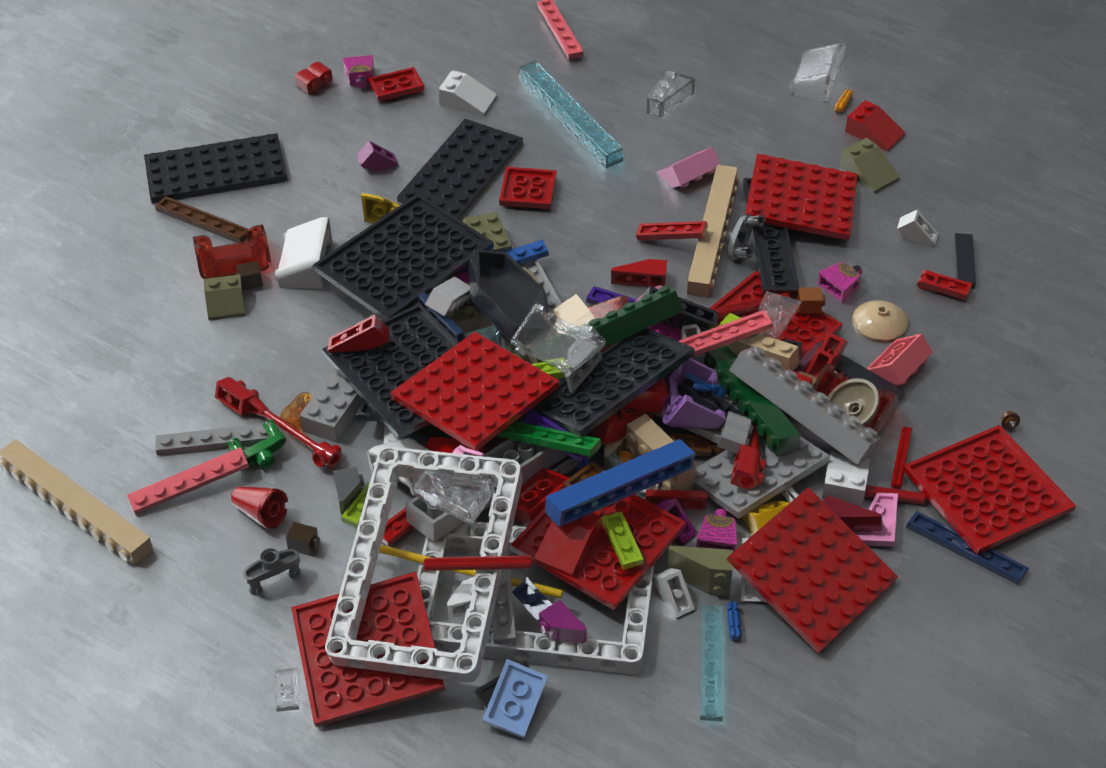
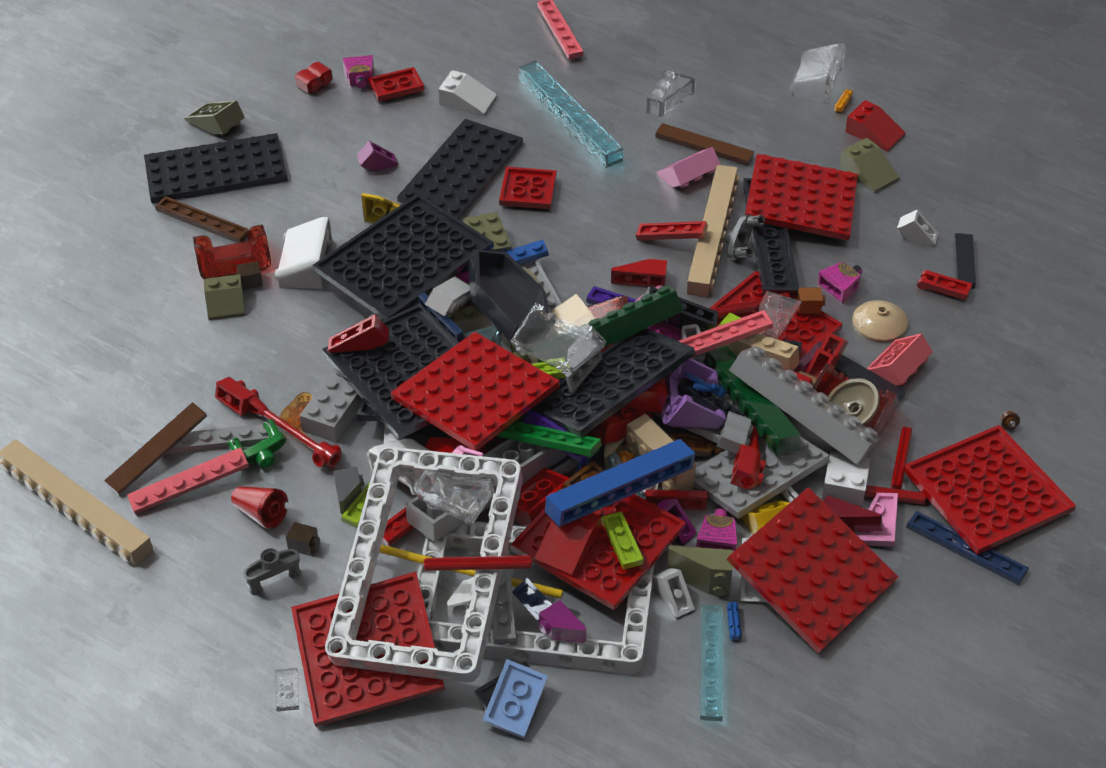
(155, 448): none -> reddish brown tile
(216, 116): none -> olive slope
(702, 142): none -> reddish brown tile

